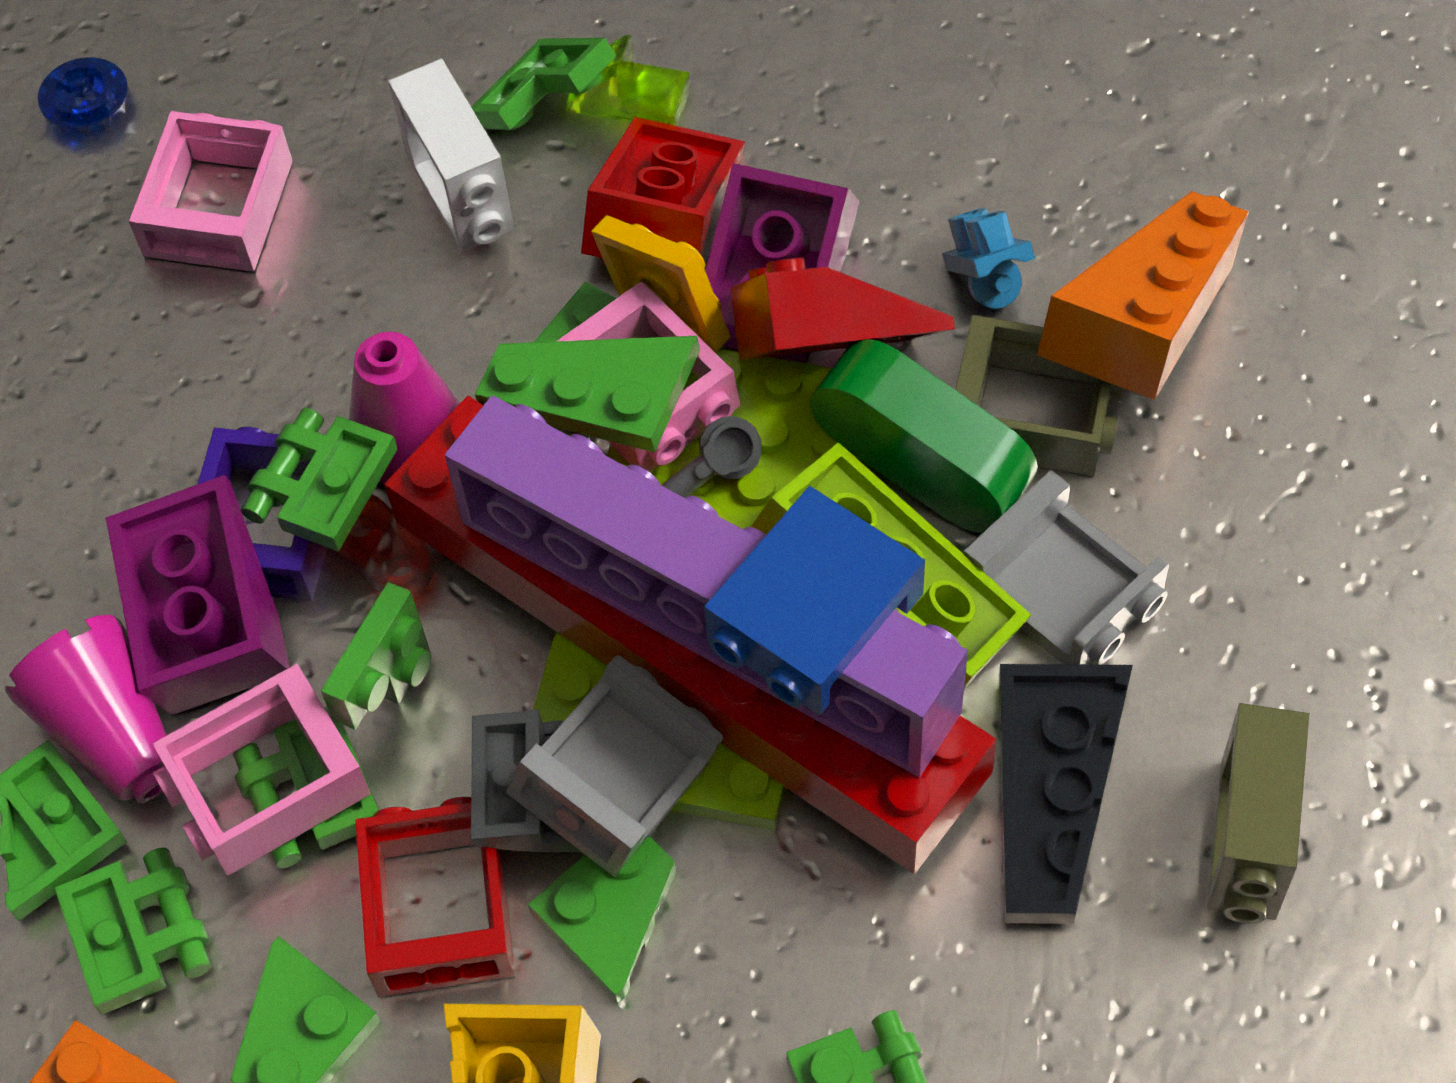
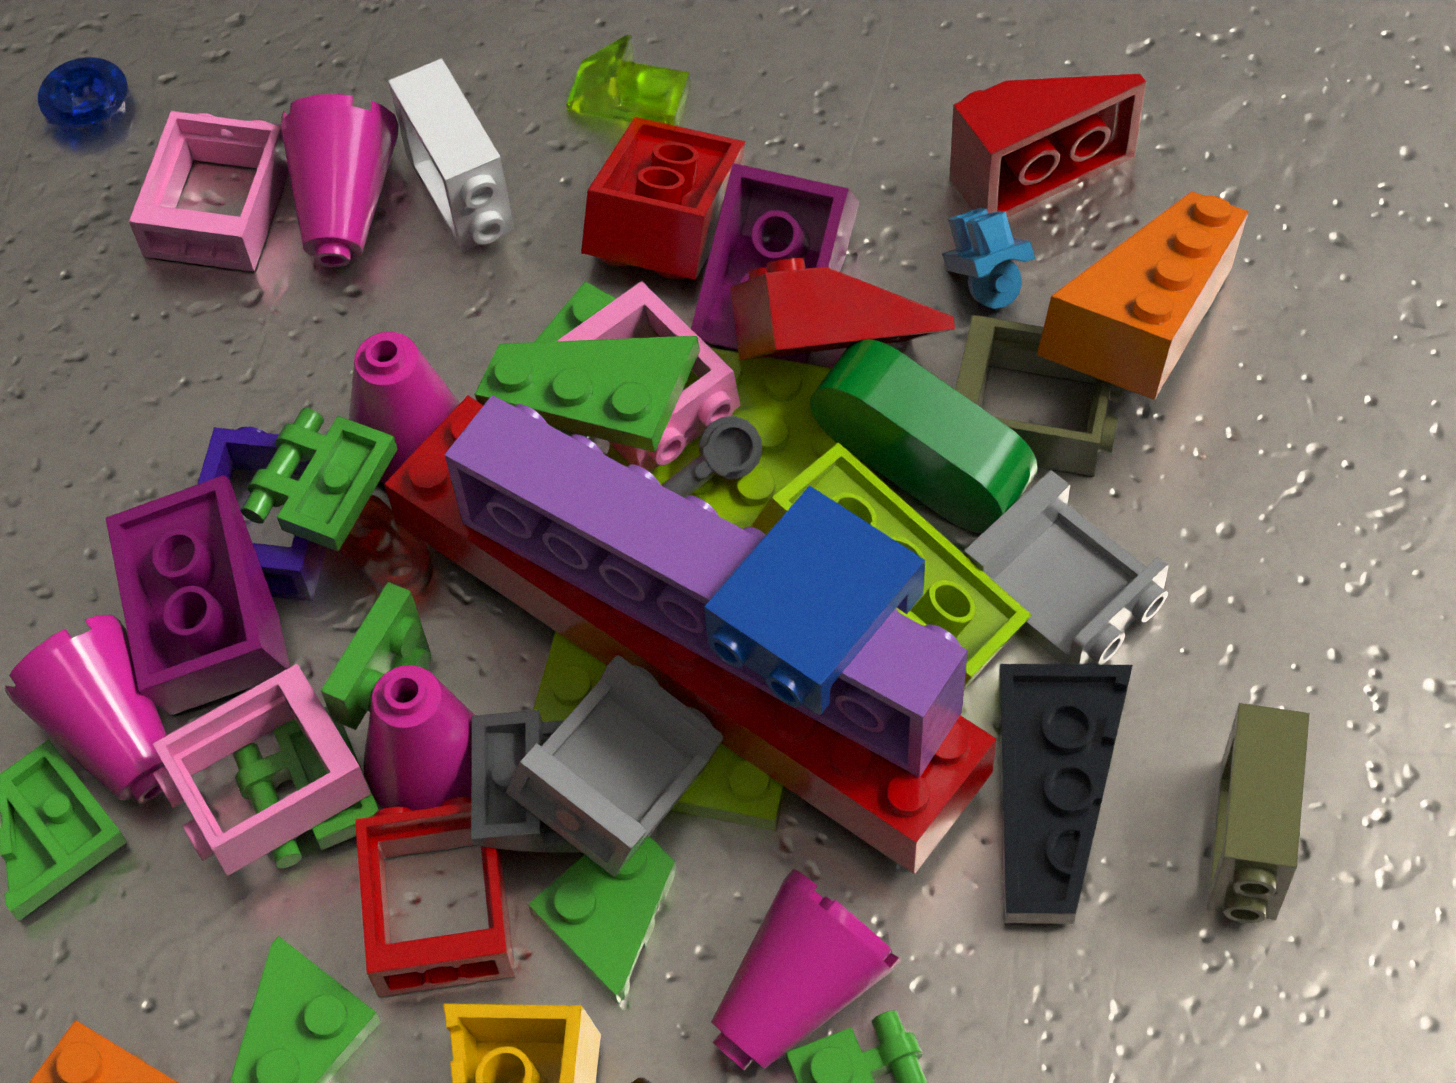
(112, 937): bright green plate -> none
(337, 171): none -> dark pink cone
(417, 741): none -> dark pink cone
(546, 68): bright green plate -> none
(666, 268): yellow plate -> none
(797, 974): none -> dark pink cone
(1041, 137): none -> red slope

